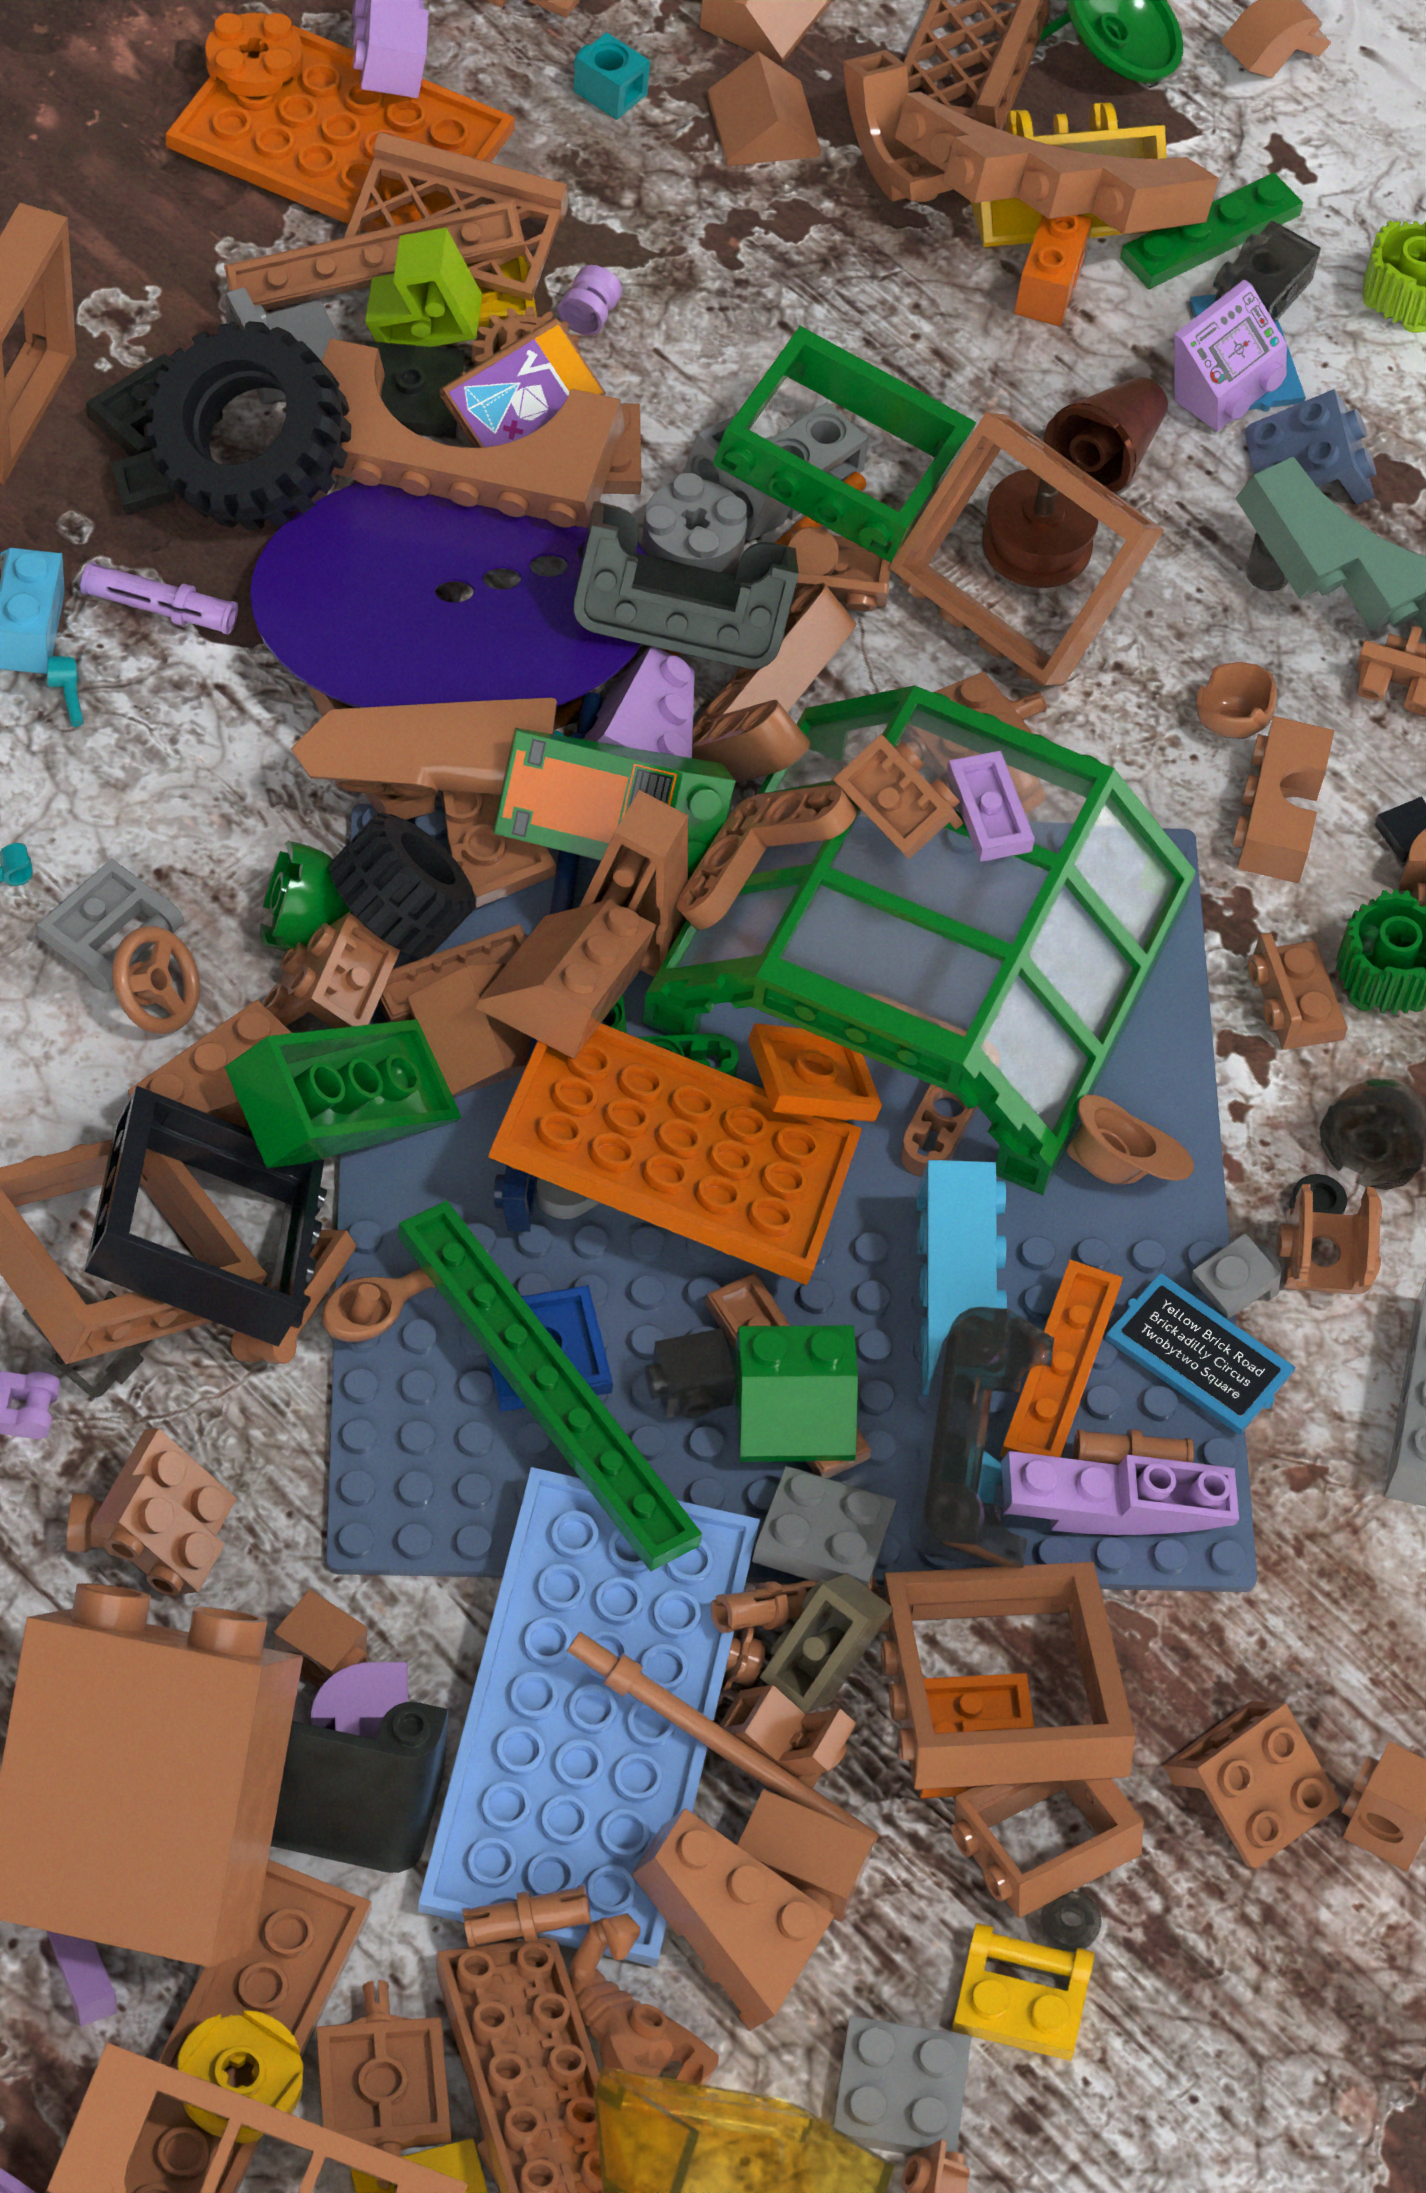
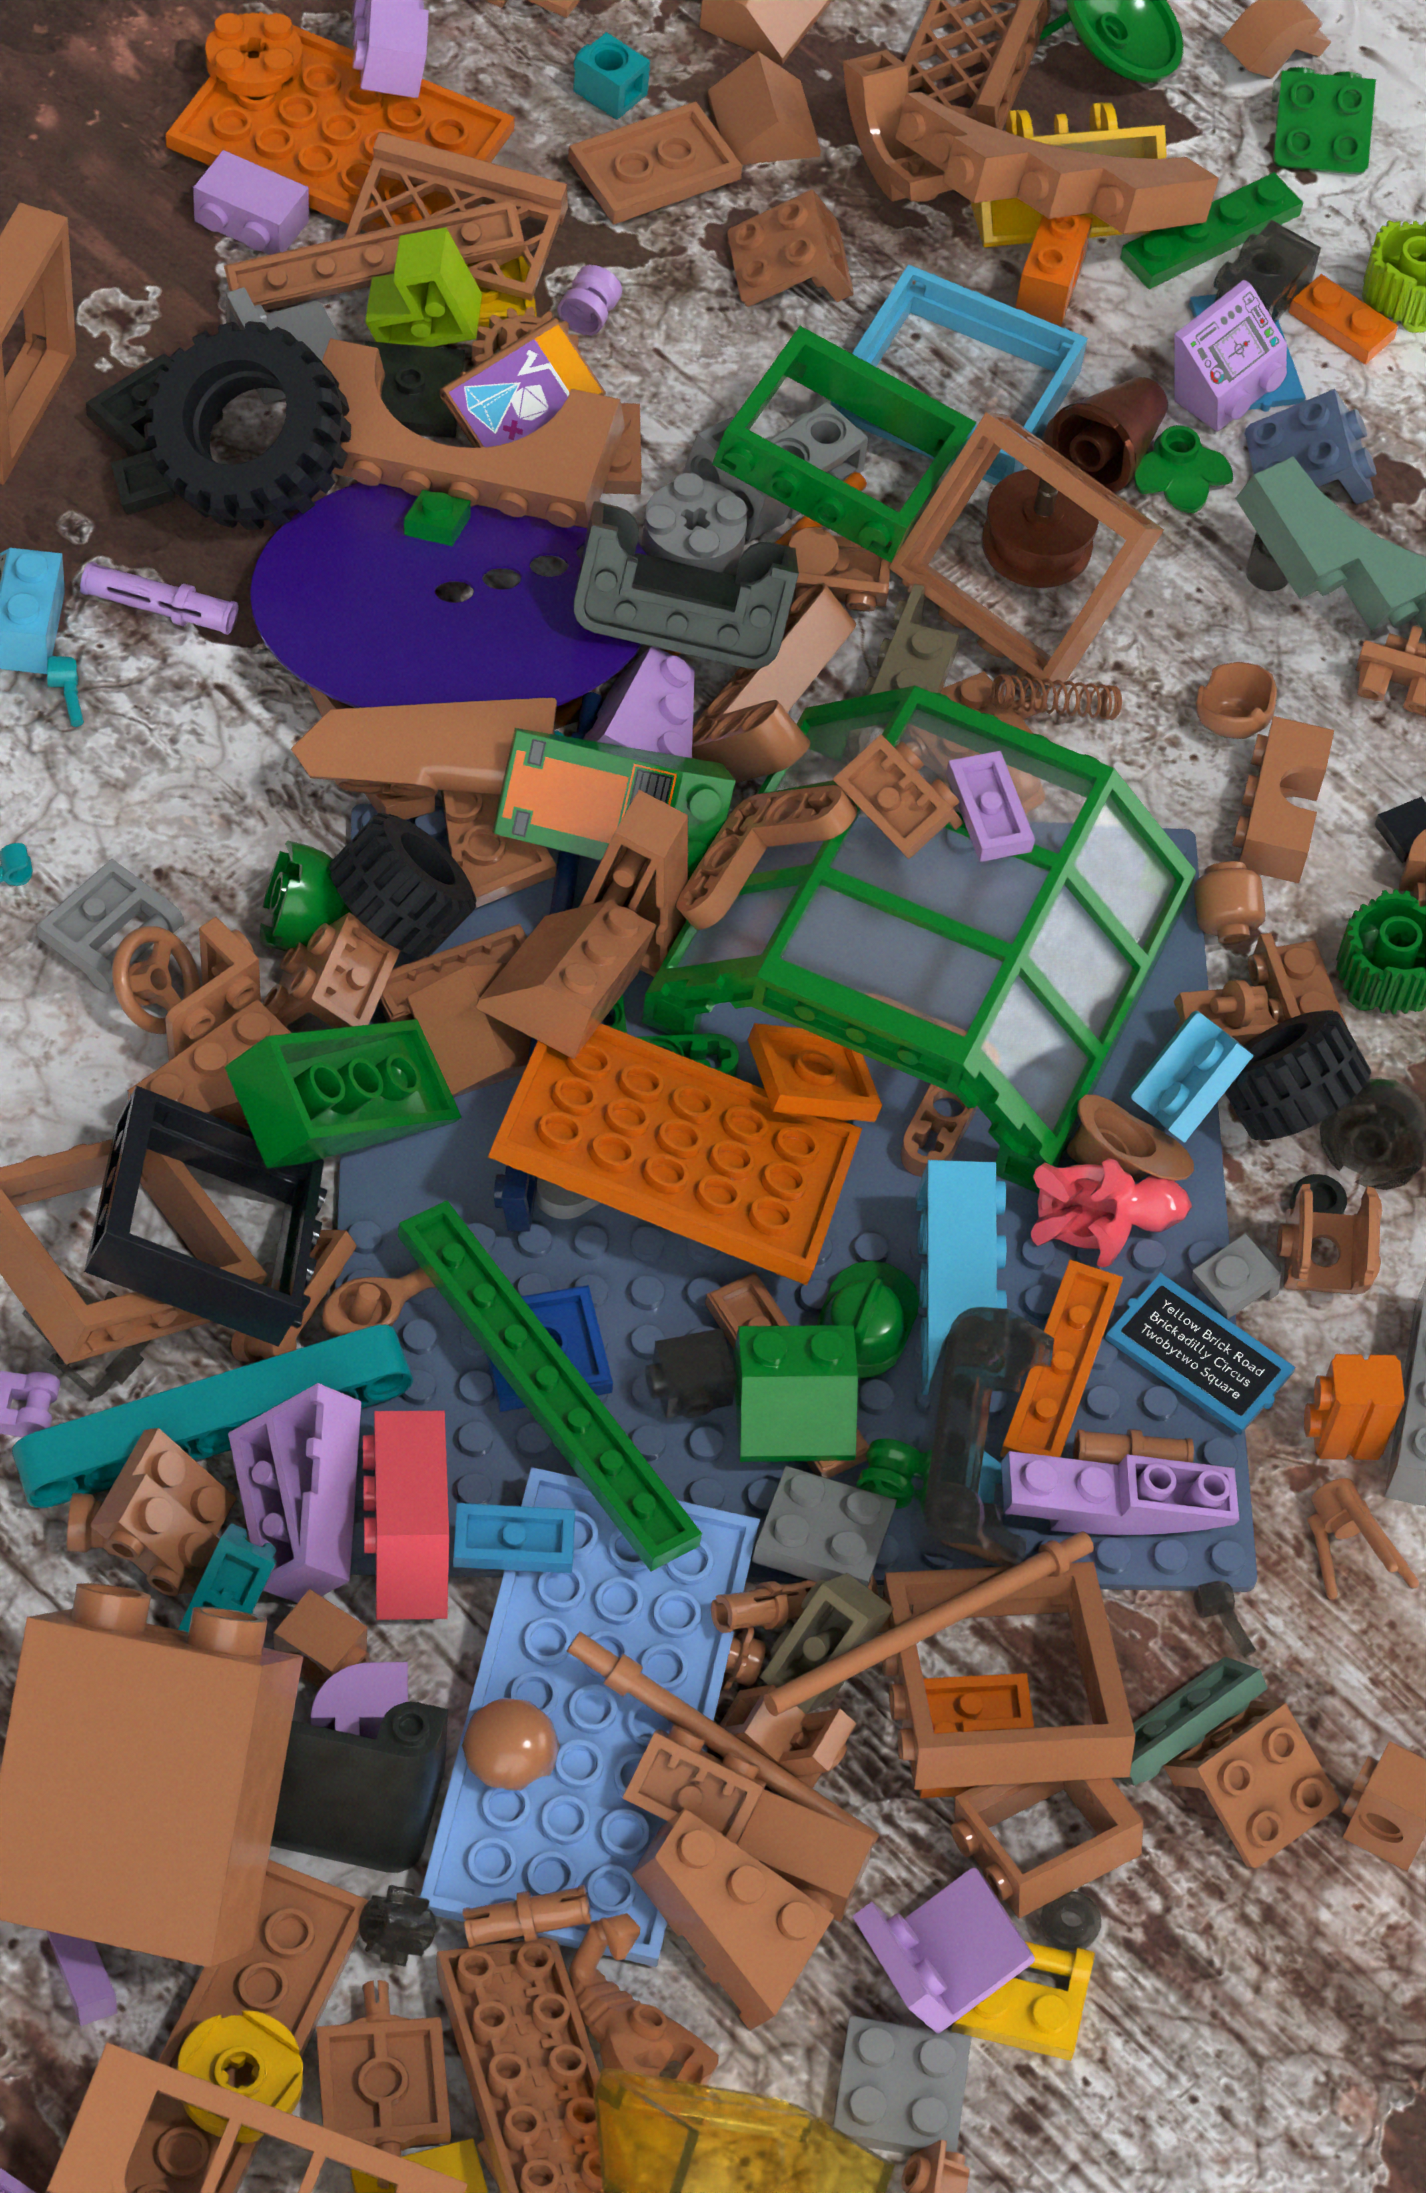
(198, 1416): none -> teal beam
(228, 986): none -> nougat bracket
(233, 1575): none -> teal hinge
(251, 204): none -> lavender brick
(301, 1487): none -> lavender wedge
(397, 1925): none -> clear smoke gear
(410, 1513): none -> coral wedge
(437, 517): none -> green plate
(510, 1744): none -> nougat hair
(514, 1538): none -> dark azure plate
(654, 162): none -> nougat plate
(682, 1776): none -> nougat bracket
(788, 247): none -> nougat bracket
(880, 1306): none -> green piece
(890, 1470): none -> green wheel
(915, 652): none -> dark tan bracket
(948, 1949): none -> lavender bracket
(984, 321): none -> medium azure window
(1051, 1559): none -> nougat bar
(1100, 1204): none -> coral animal
(1102, 696): none -> nougat piece
(1182, 469): none -> green plate
(1190, 1075): none -> medium azure bracket
(1190, 1714): none -> sand green plate
(1218, 1599): none -> clear smoke hand
(1229, 901): none -> nougat head
(1235, 1009): none -> nougat hips
(1298, 1075): none -> black tyre
(1323, 120): none -> green bracket
(1343, 319): none -> orange plate
(1346, 1514): none -> nougat plant
(1355, 1406): none -> orange brick

